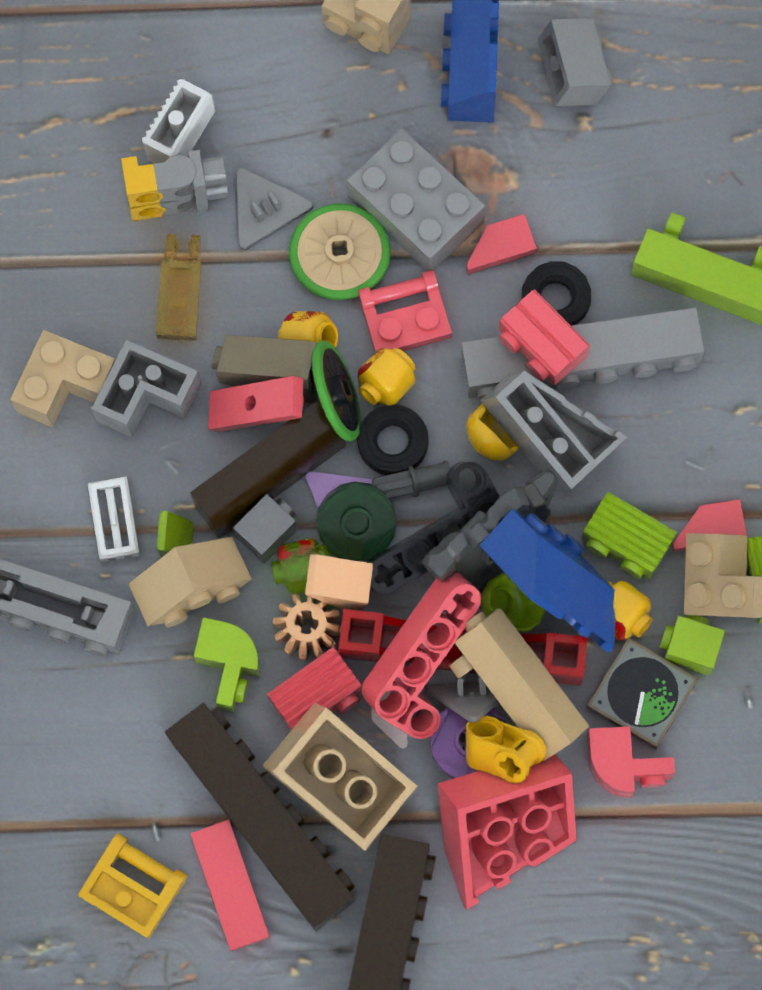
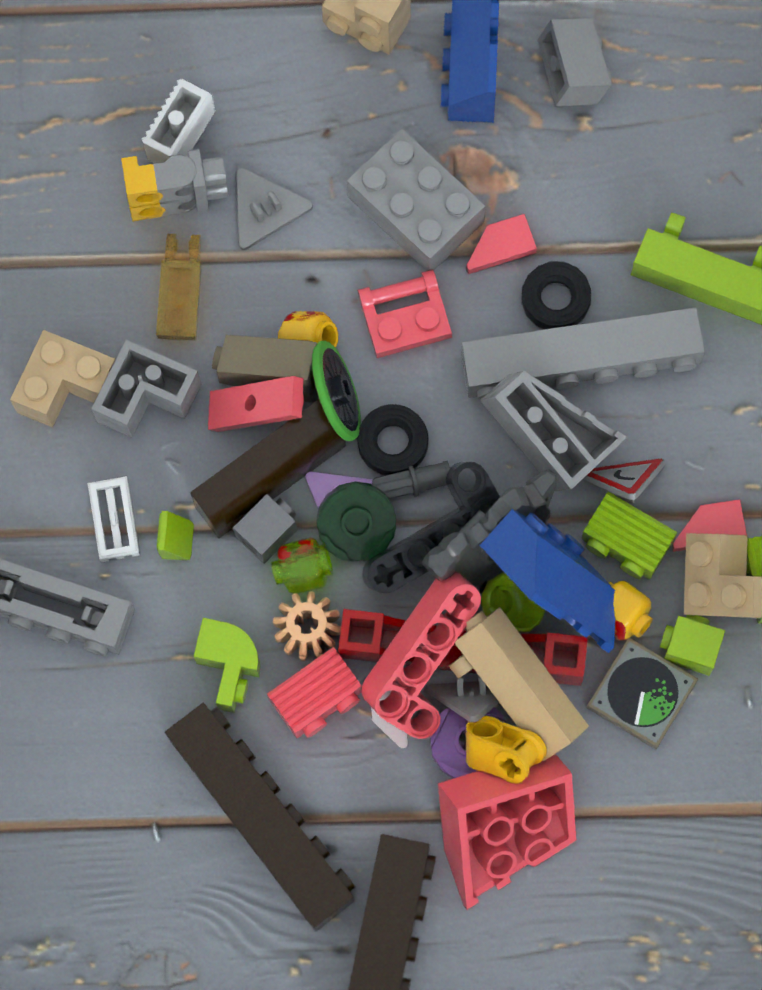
(124, 897): yellow plate -> none
(188, 580): tan brick -> none
(230, 885): coral tile -> none
(339, 275): tan wheel -> none
(339, 582): light nougat slope -> none
(340, 775): tan brick -> none
(386, 376): yellow head -> none
(488, 436): yellow hair -> none
(542, 338): coral brick -> none
(616, 769): coral brick -> none
(626, 479): none -> piece

